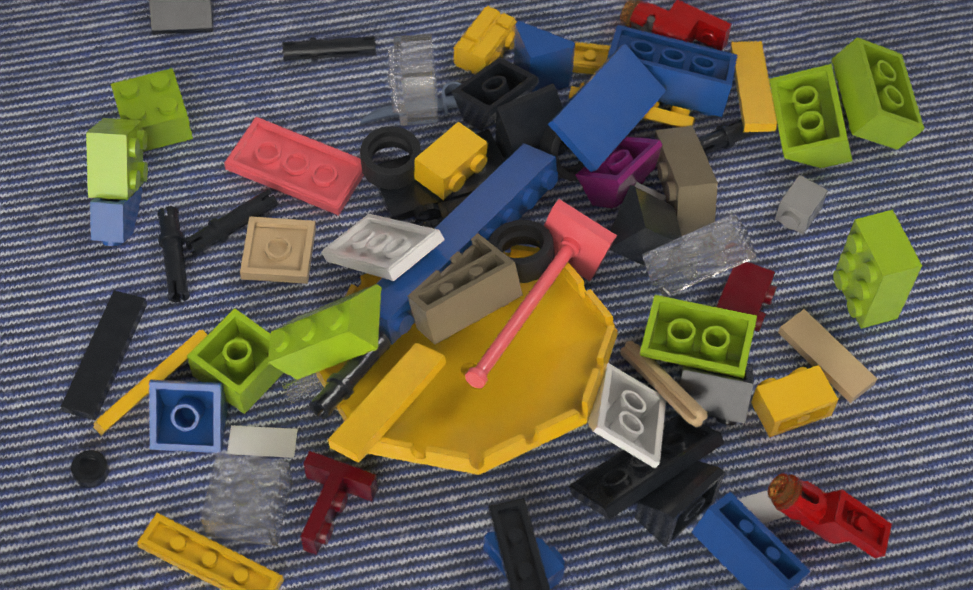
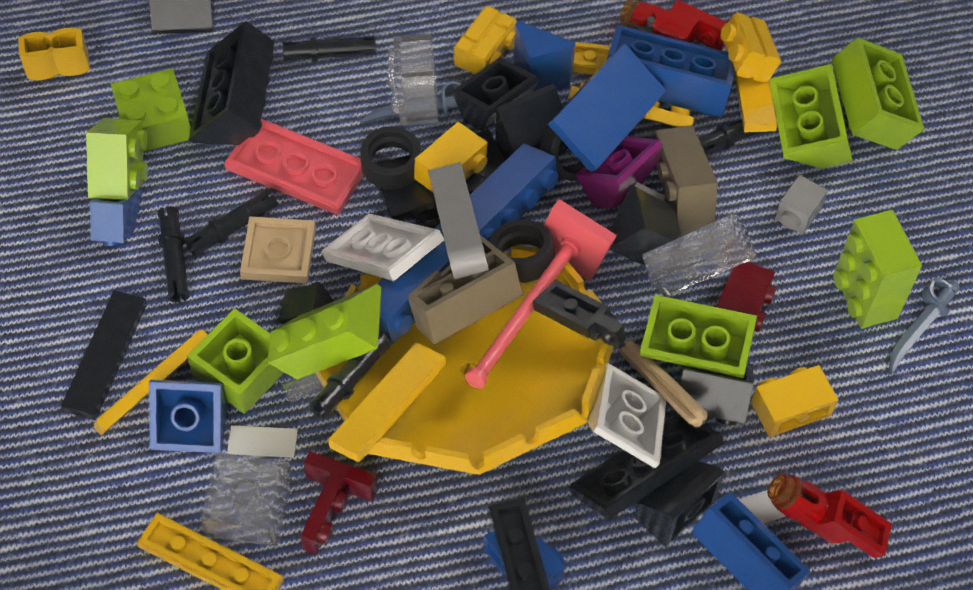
(54, 53): none -> yellow brick
(90, 468): black tile -> none
(233, 88): none -> black slope
(303, 300): none -> black tile
(458, 221): none -> light grey beam
(580, 313): none -> black hinge
(750, 47): none -> yellow brick
(822, 349): tan tile -> none
(935, 306): none -> sand blue sword

